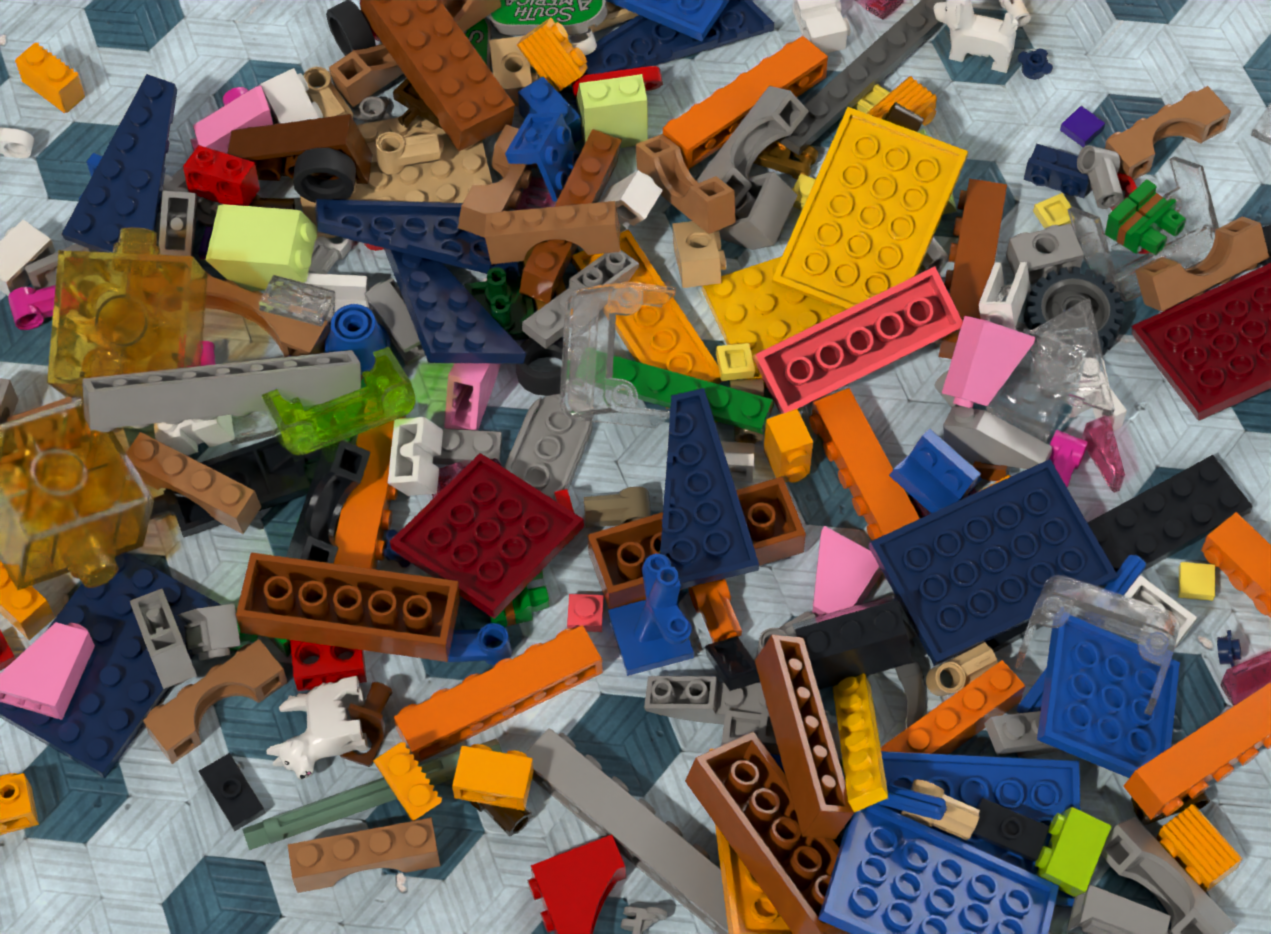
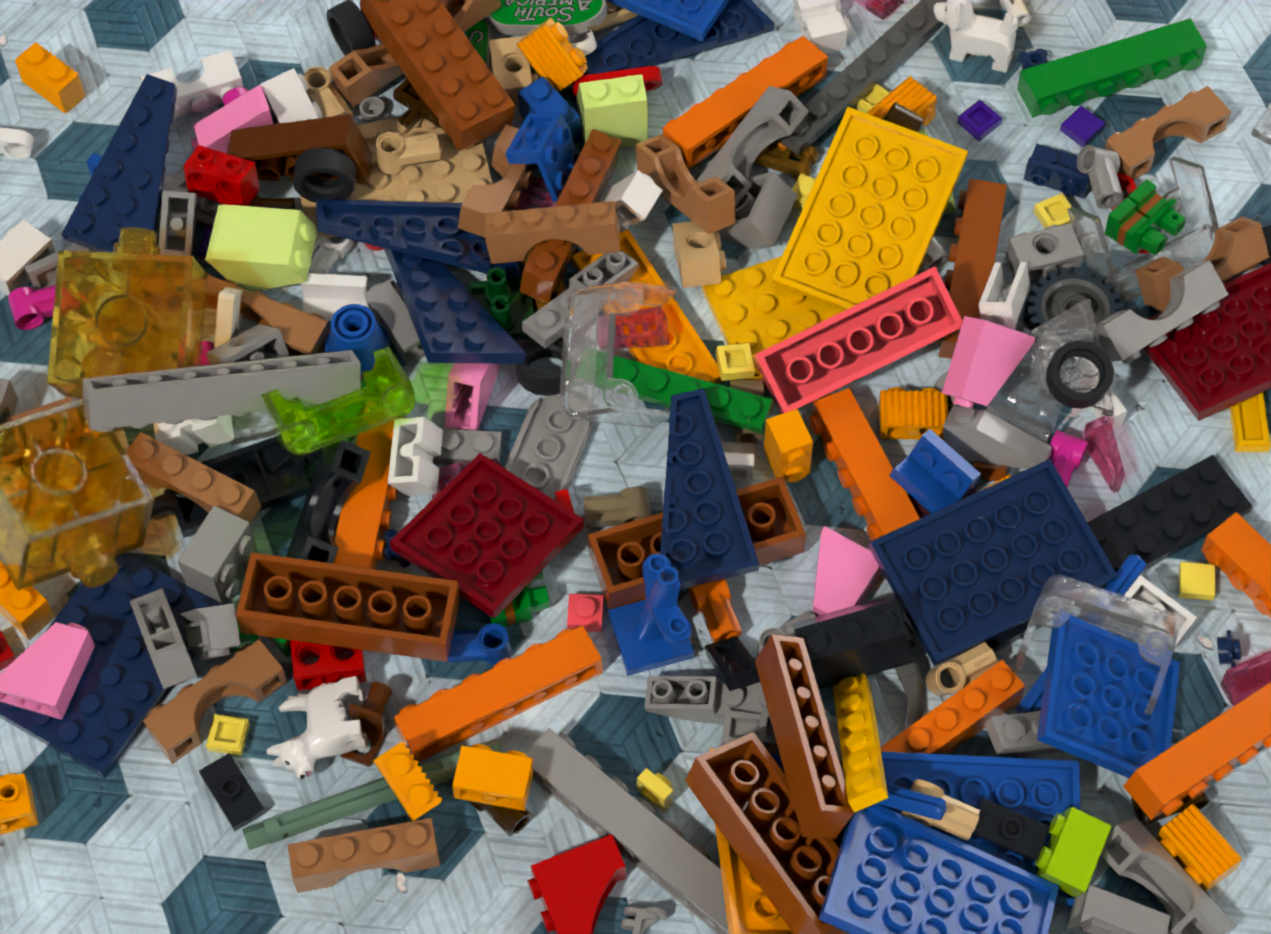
(218, 78): none -> white arch
(218, 556): none -> light grey brick
(227, 315): none -> piece
(228, 734): none -> light yellow tile
(254, 344): none -> light grey brick
(298, 300): clear bracket -> none
(648, 337): none -> slope
(655, 789): none -> light yellow plate
(911, 413): none -> light orange brick
(979, 120): none -> dark purple tile
(1090, 352): none -> black tyre
(1111, 68): none -> green brick
(1191, 292): none -> light grey arch
(1250, 425): none -> yellow tile

